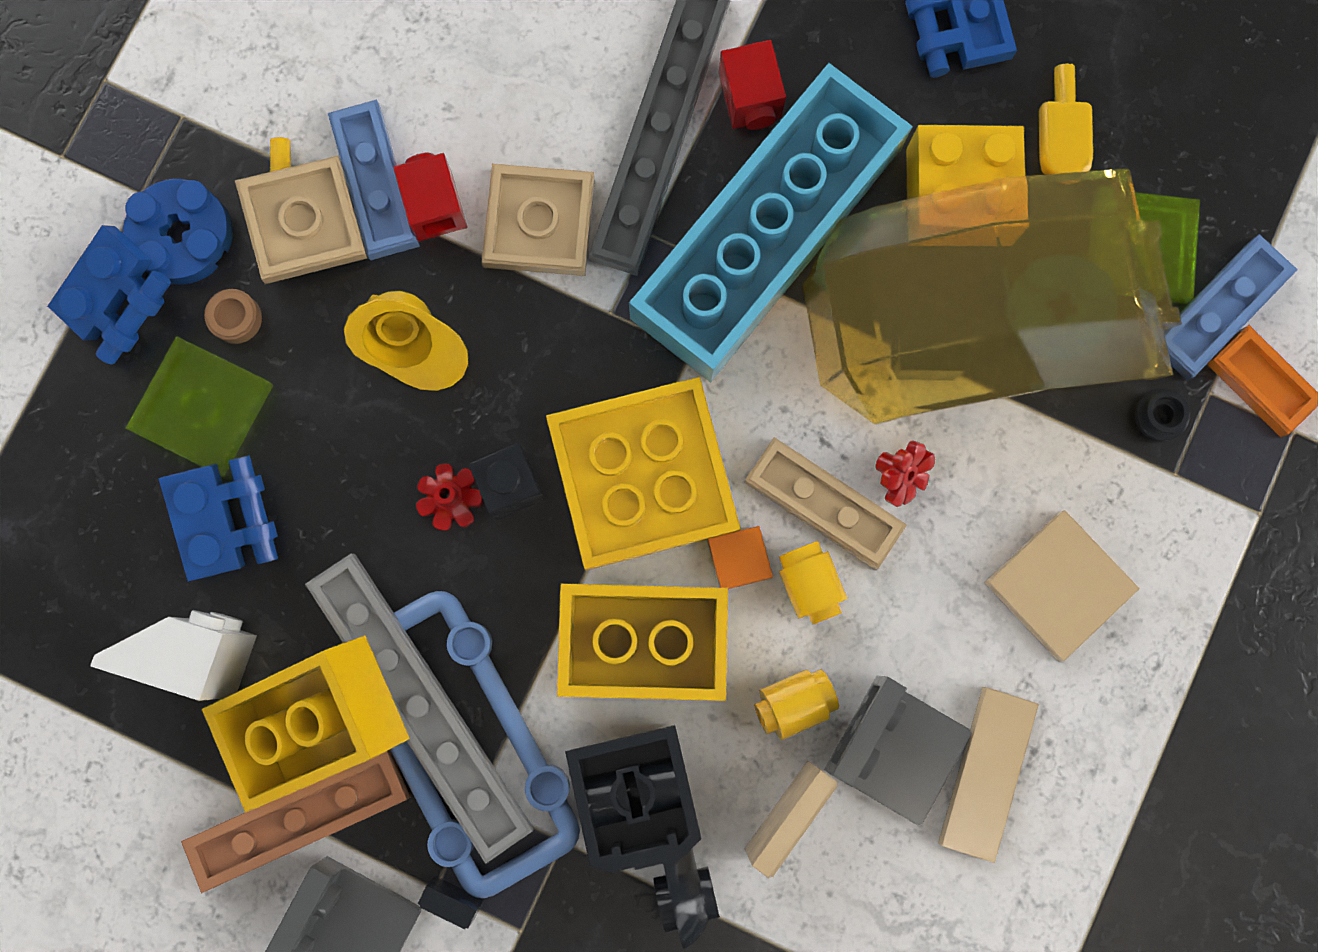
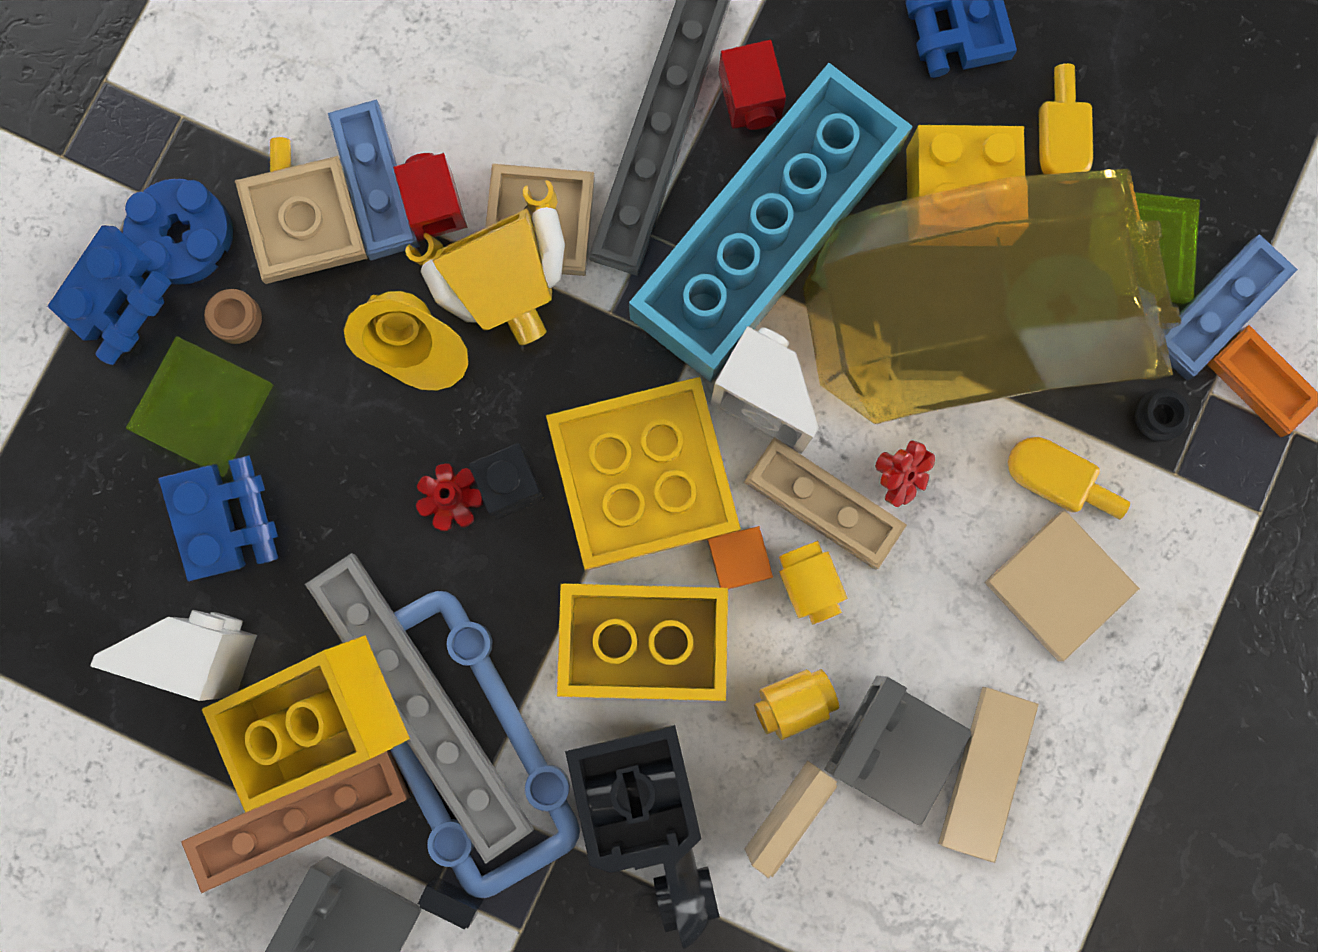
(500, 269): none -> yellow torso
(767, 389): none -> white slope
(1062, 477): none -> yellow piece

